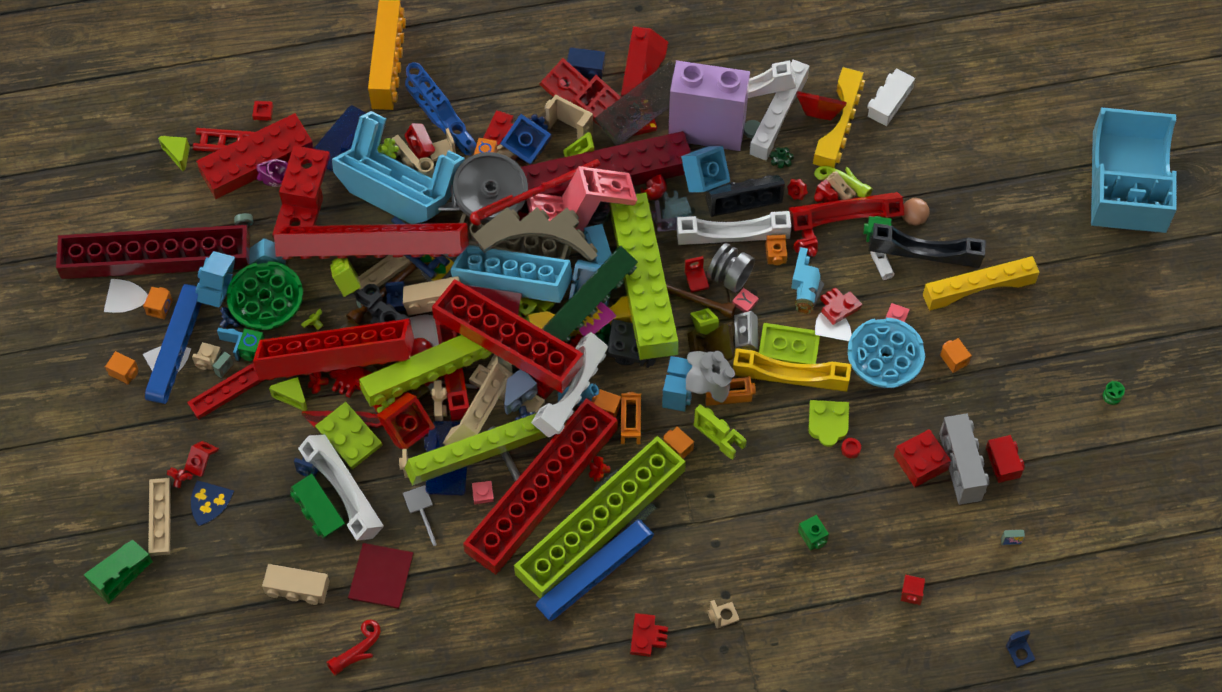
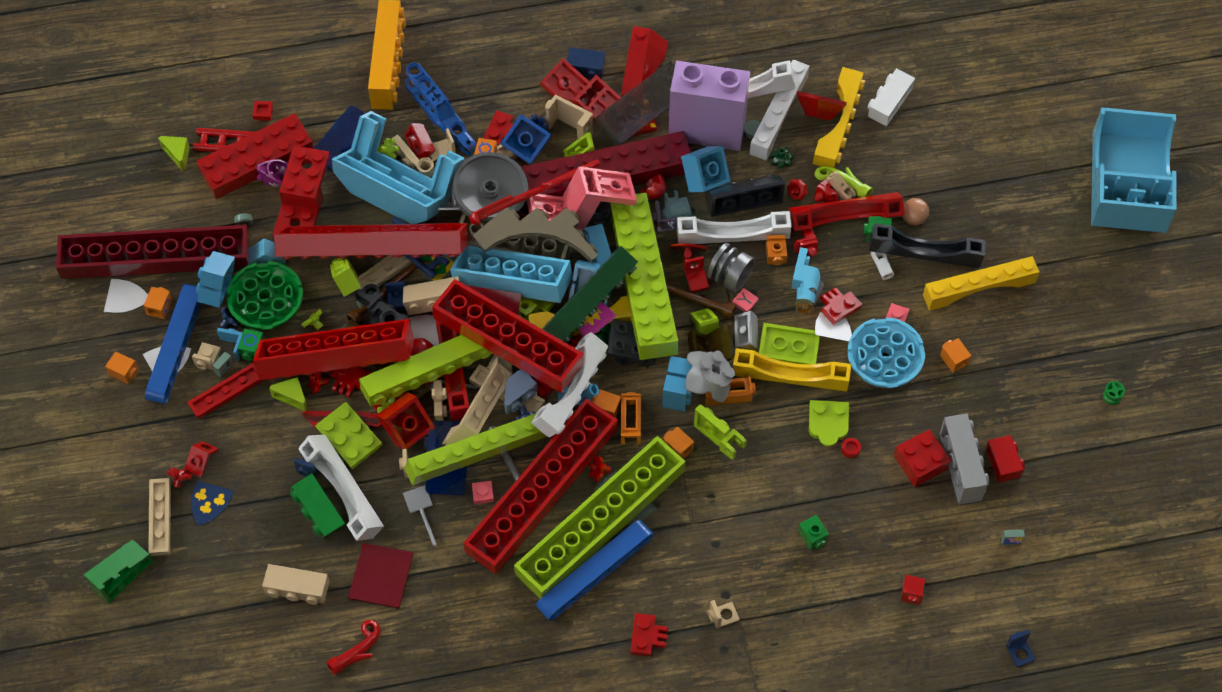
(687, 250): none -> red shield

